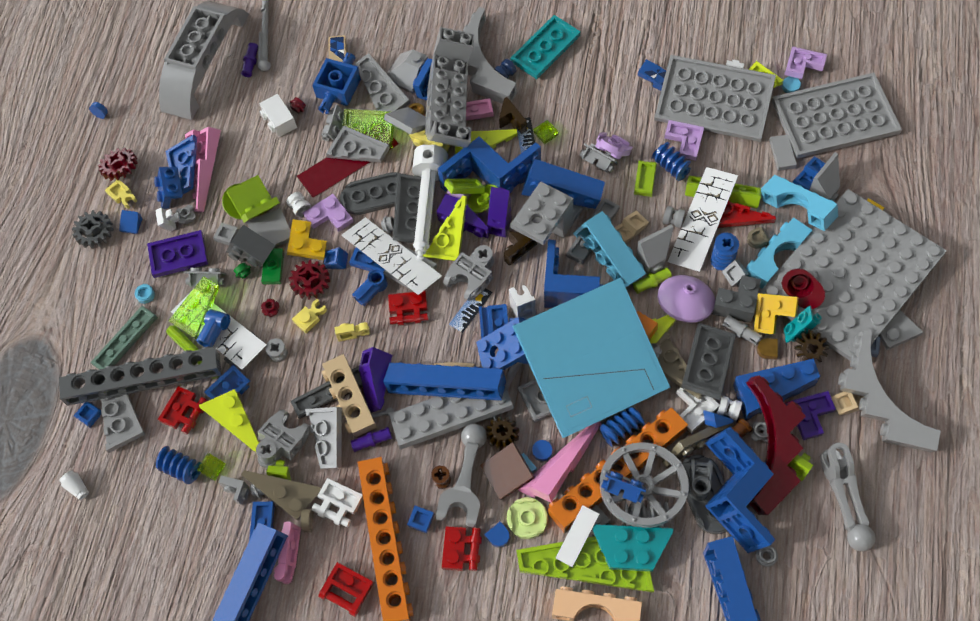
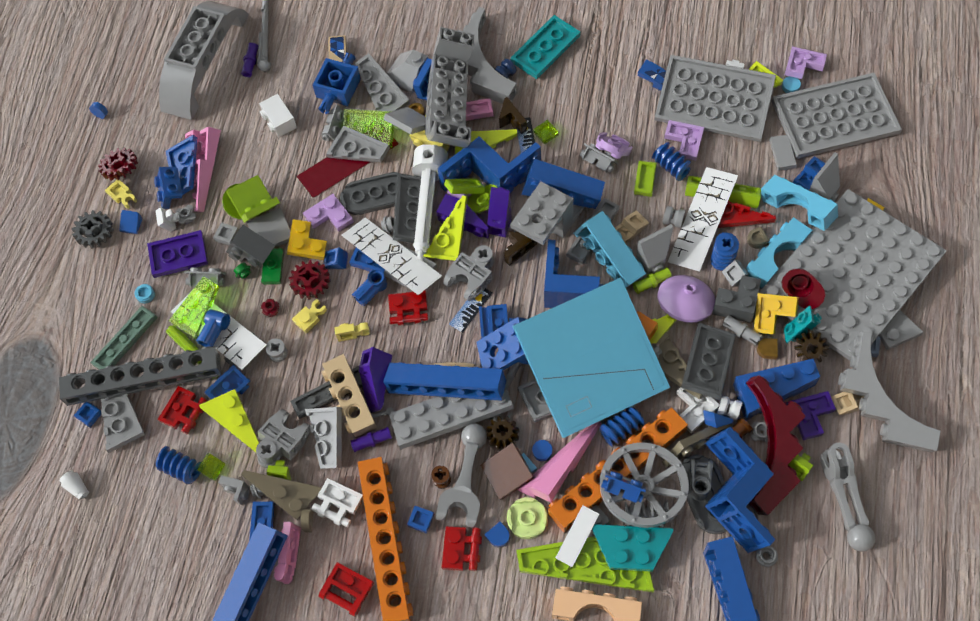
(297, 105): dark red plate -> none
(298, 203): white wheel -> none
(522, 305): white hinge -> none

